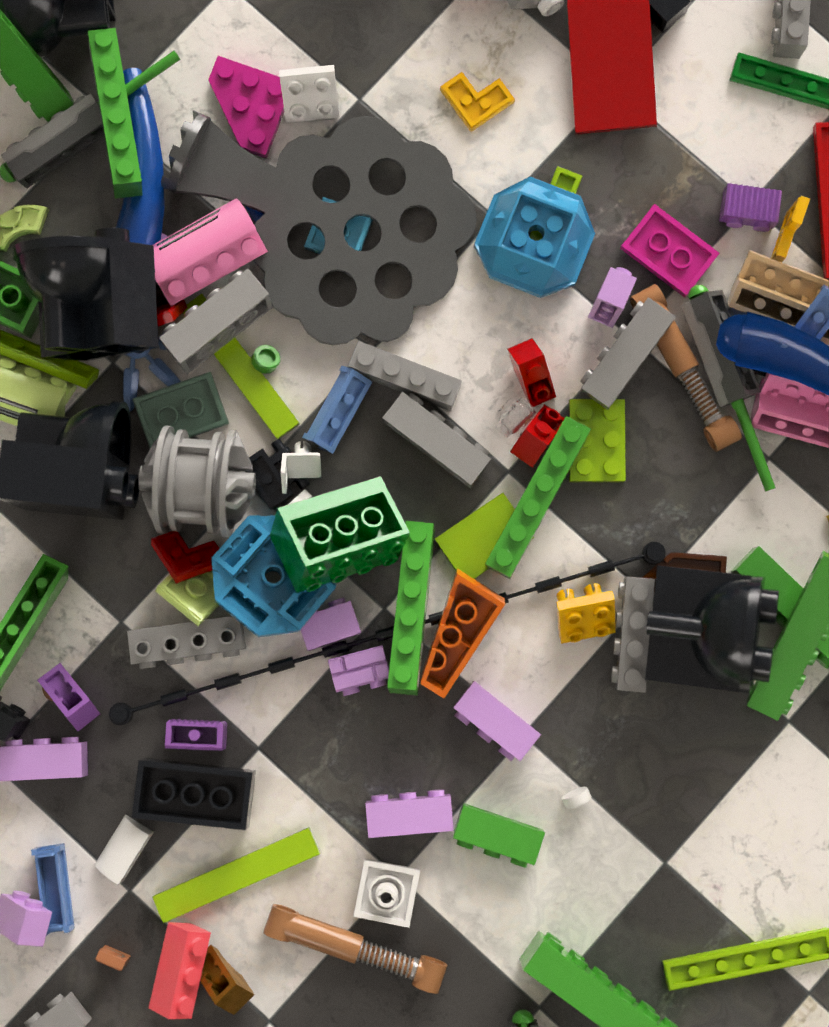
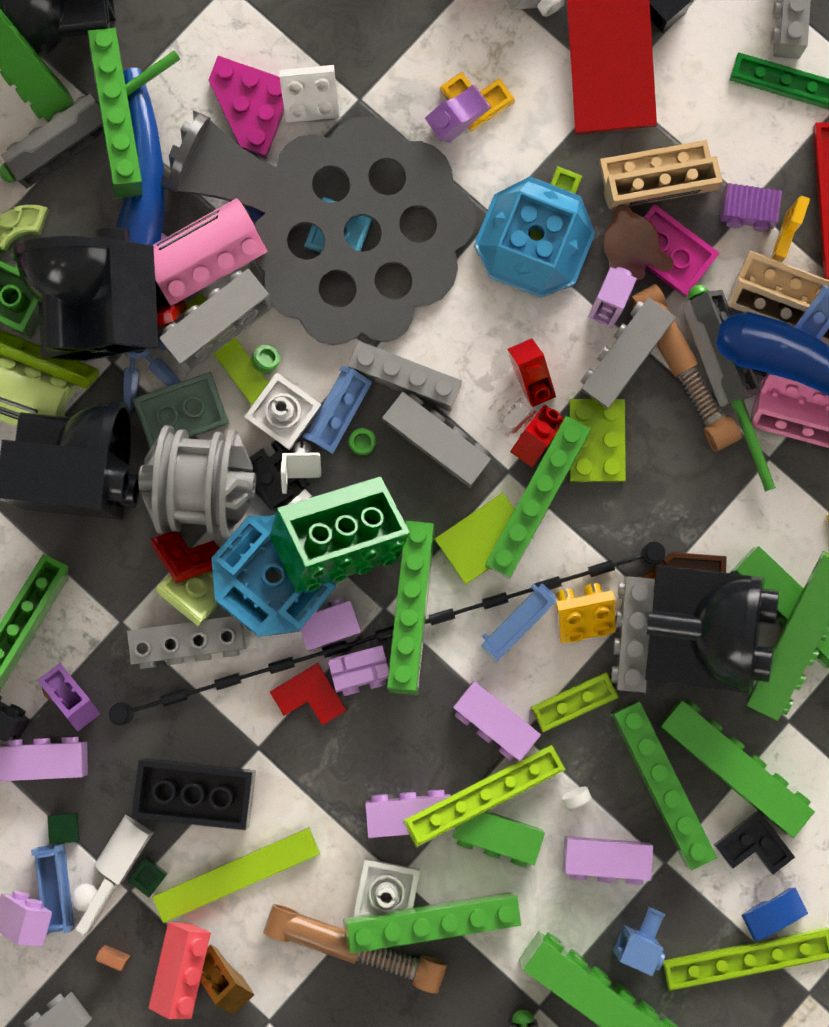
(63, 828): none -> dark green tile
(92, 902): none -> white tile
(147, 877): none -> dark green tile
(196, 734): medium lavender brick -> none
(283, 411): none -> white plate
(309, 687): none -> red tile
(362, 442): none -> bright green tile
(431, 922): none -> bright green brick
(457, 114): none -> medium lavender arch
(461, 628): orange wedge -> none
(483, 796): none -> lime tile
(519, 621): none -> medium blue container
(574, 702): none -> lime tile
(607, 859): none -> lavender brick
(634, 244): none -> reddish brown tile
(640, 947): none -> medium blue brick
(659, 174): none -> tan brick
(663, 785): none -> bright green brick
(735, 768): none -> bright green brick
(755, 836): none -> black plate
(774, 914): none -> blue slope

